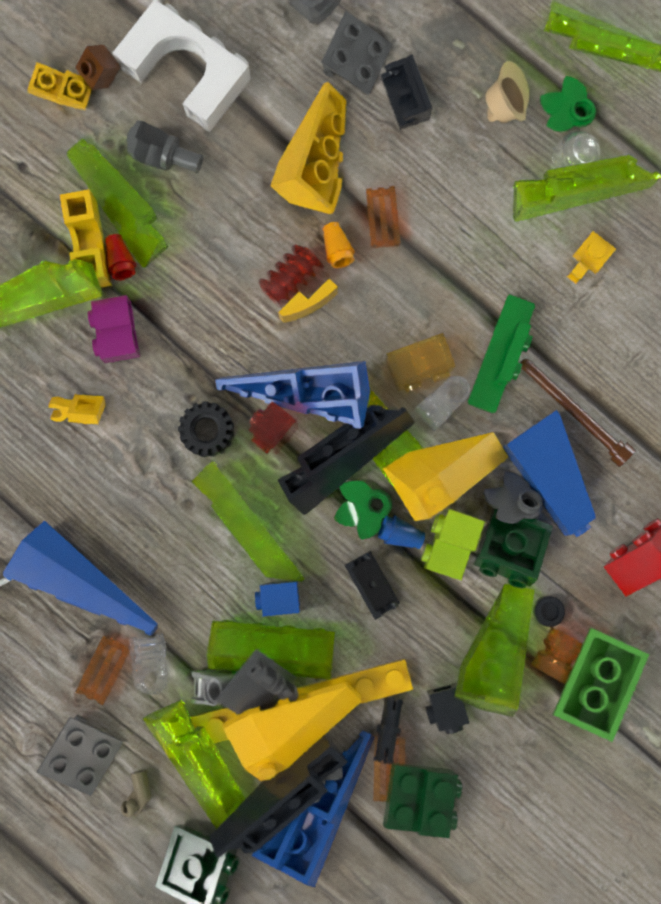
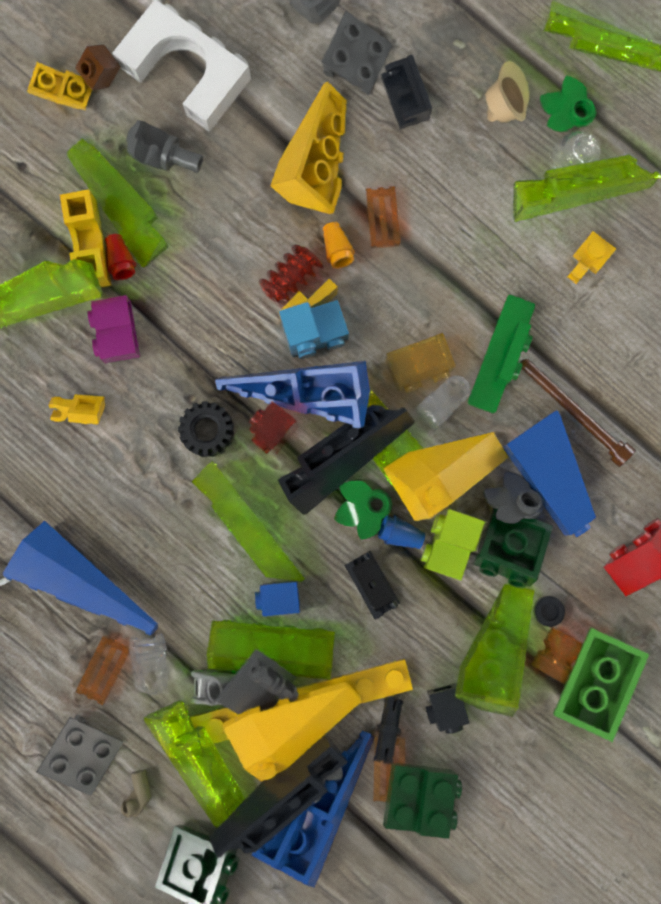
(313, 328): none -> dark azure brick

